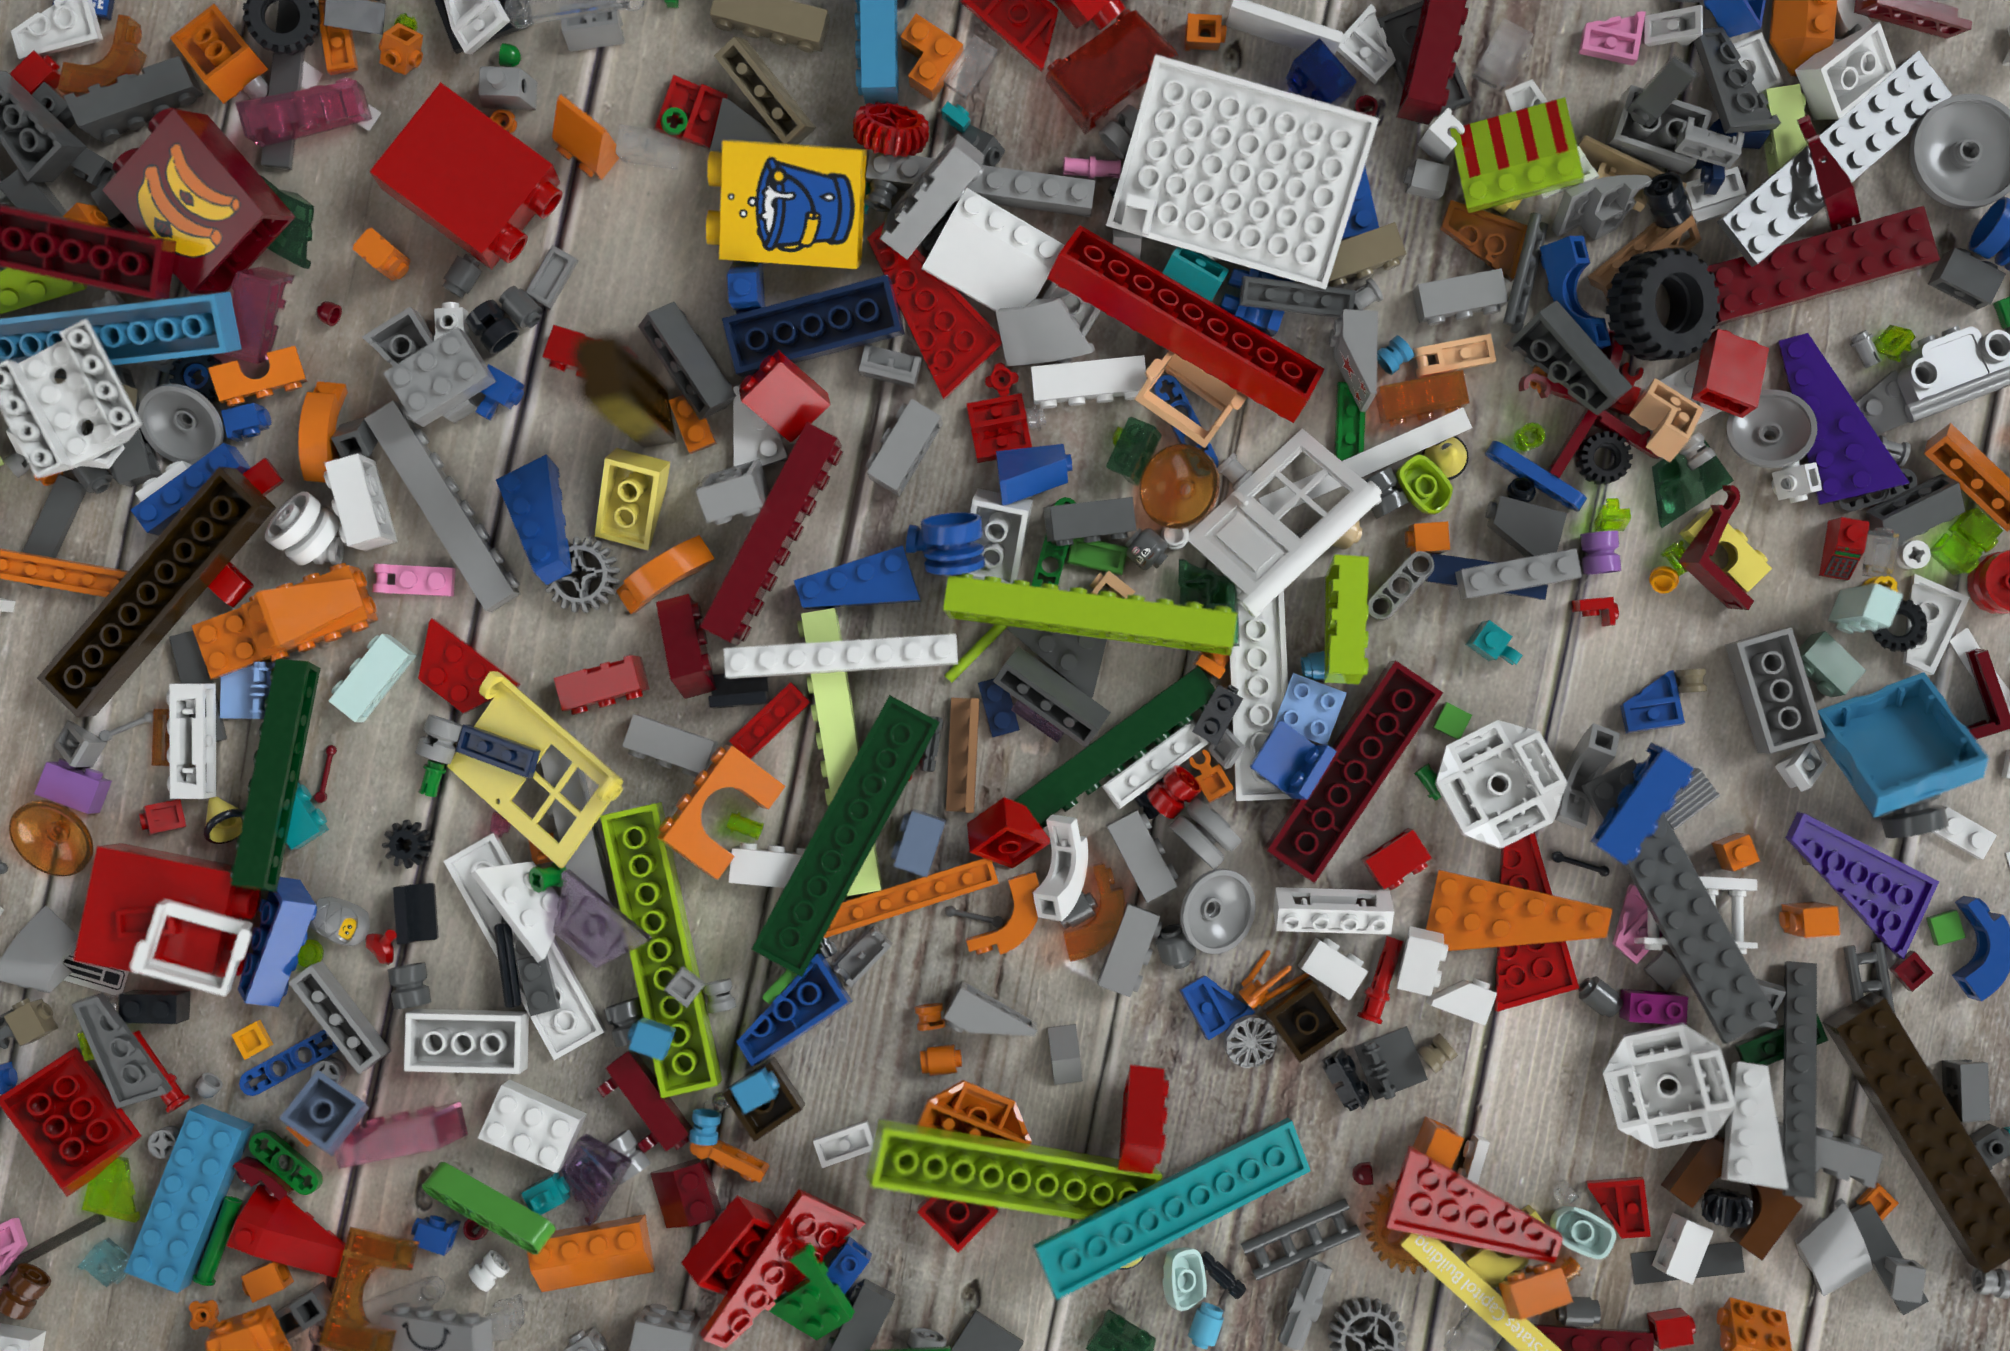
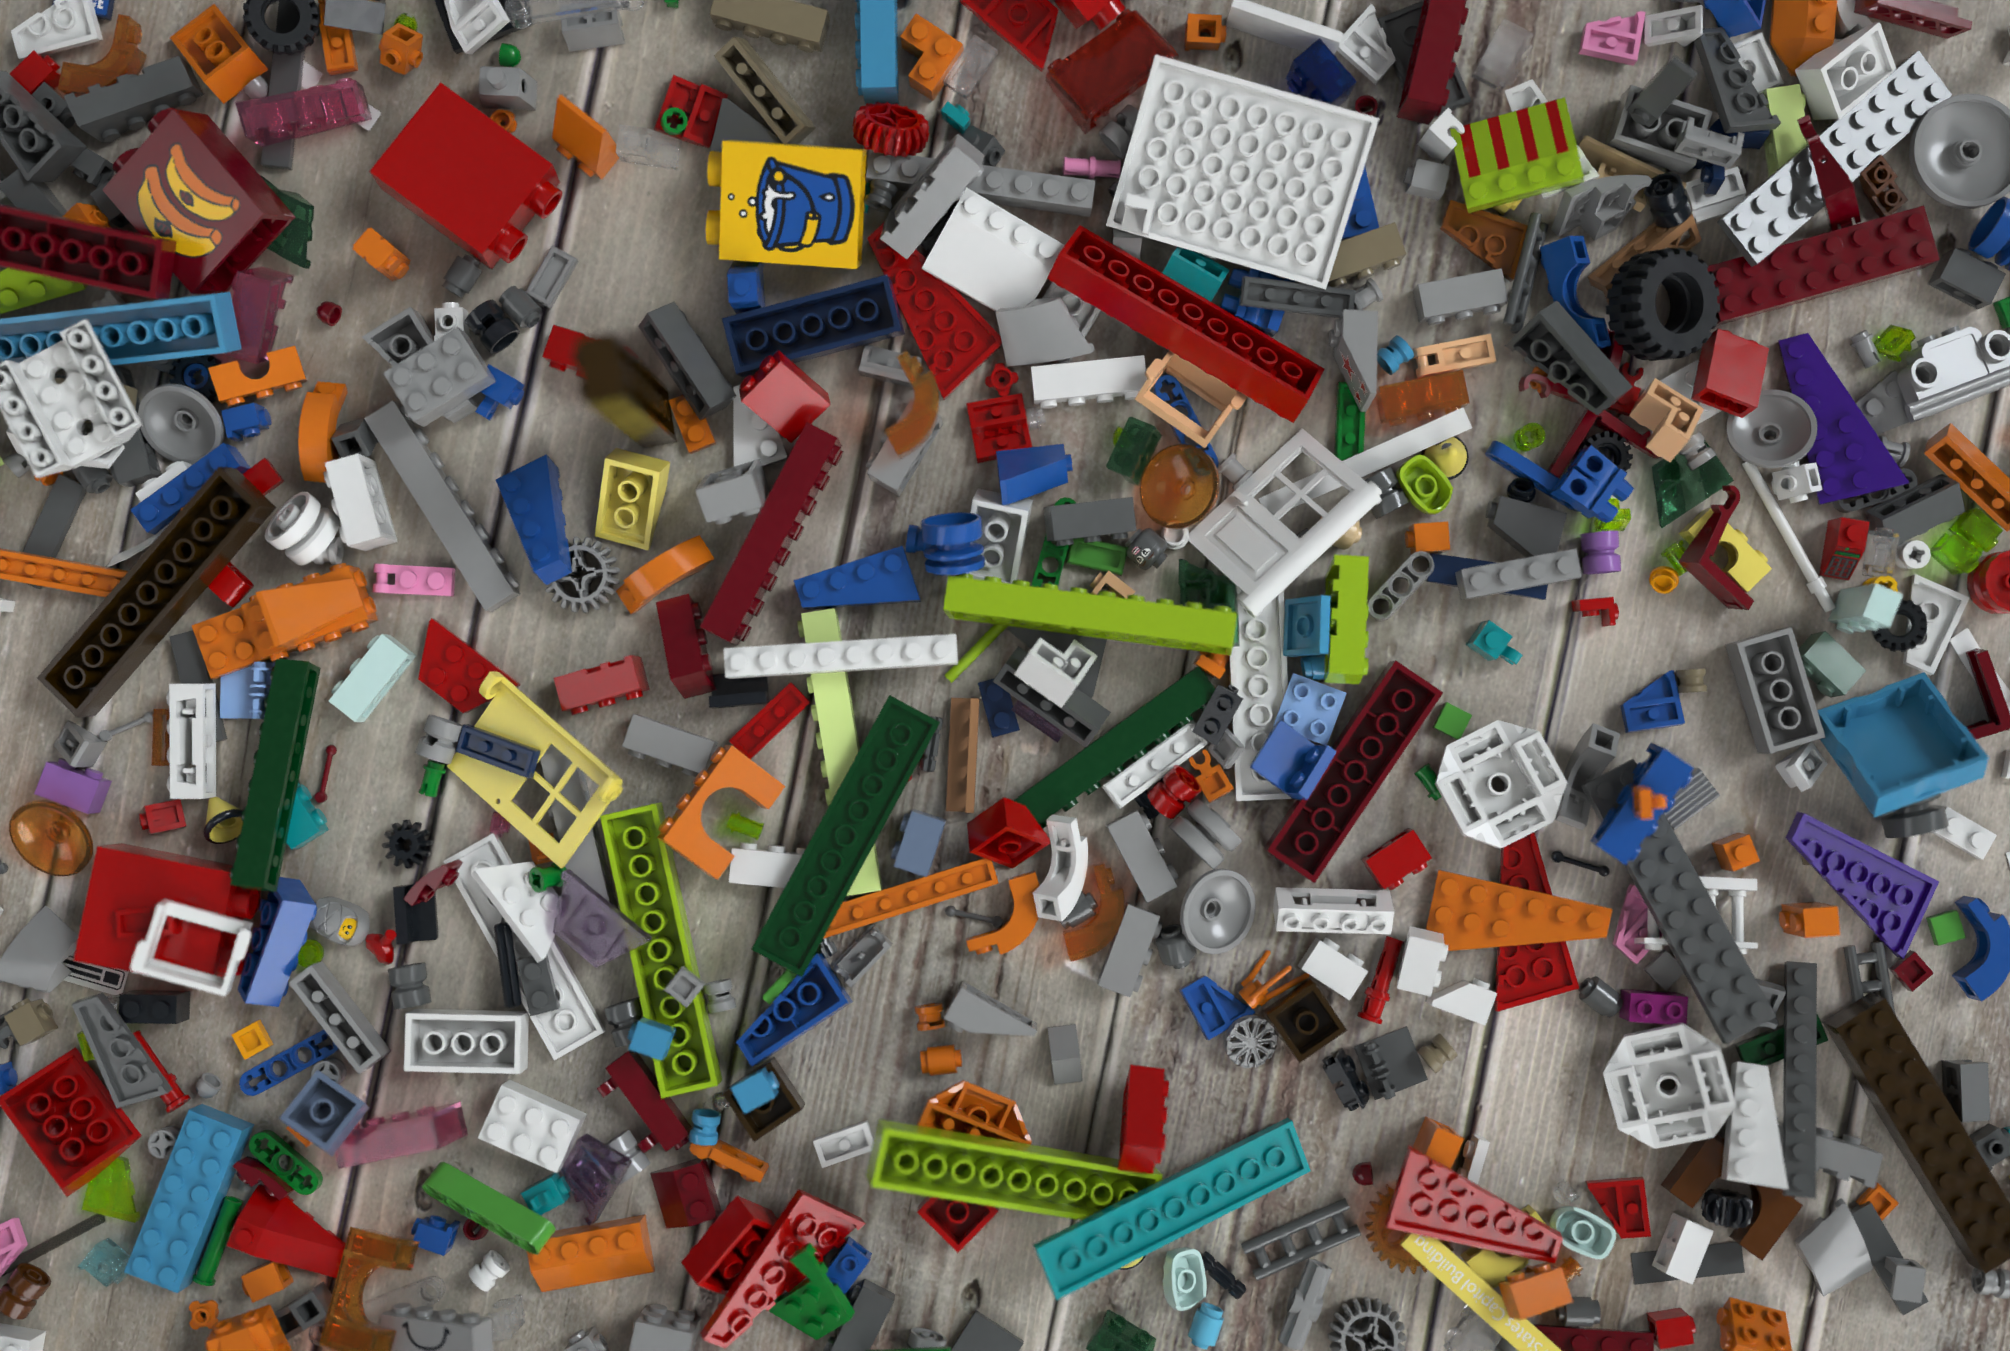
(132, 551): none -> white sticker
(435, 879): none -> dark red slope
(920, 422): none -> clear orange arch
(1053, 672): none -> white brick
(1306, 626): none -> dark azure plate
(1591, 483): none -> blue hips
(1645, 802): none -> orange tile
(1815, 583): none -> white bar
(1880, 188): none -> reddish brown slope

